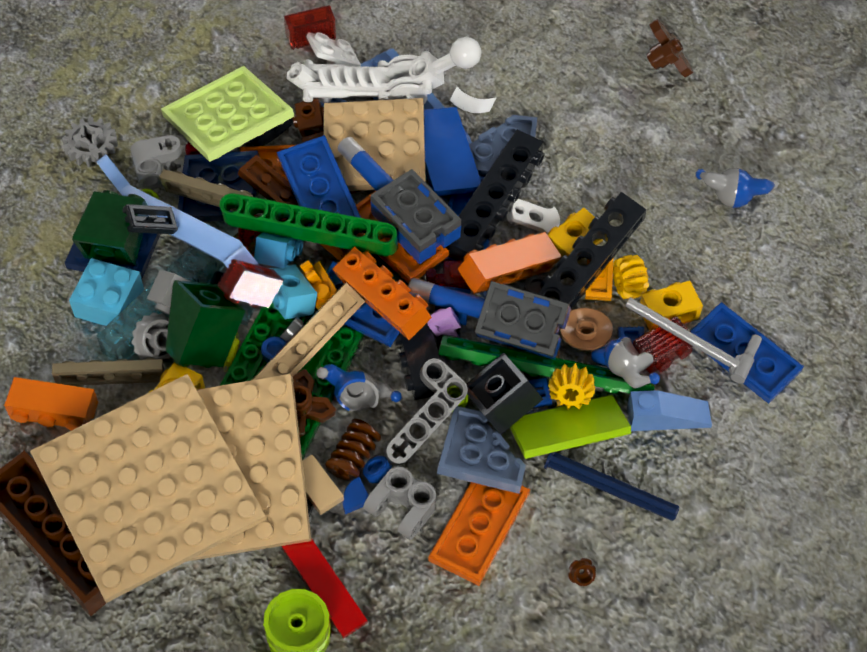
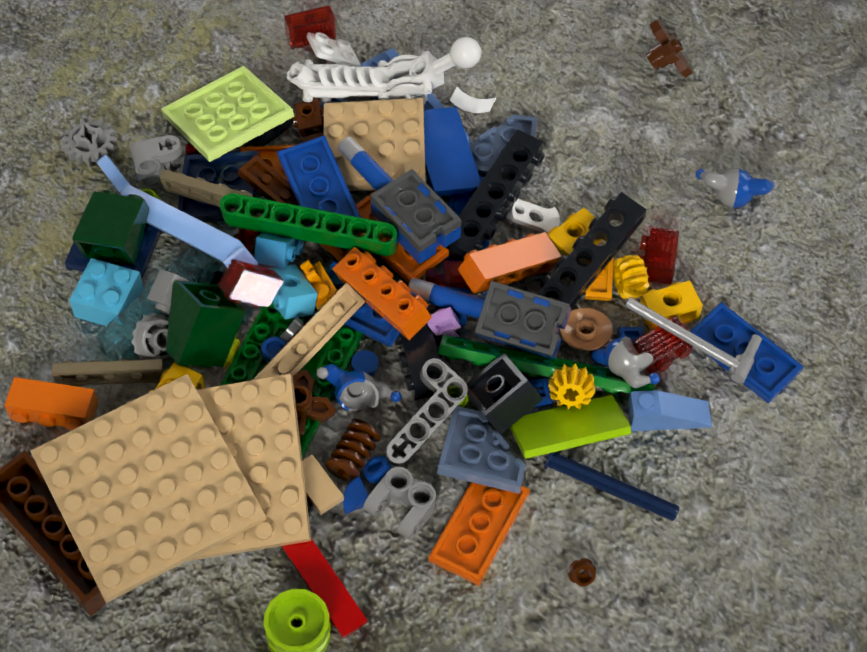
(152, 223): black tile -> none
(366, 362): none -> blue tile
(660, 253): none -> clear red brick

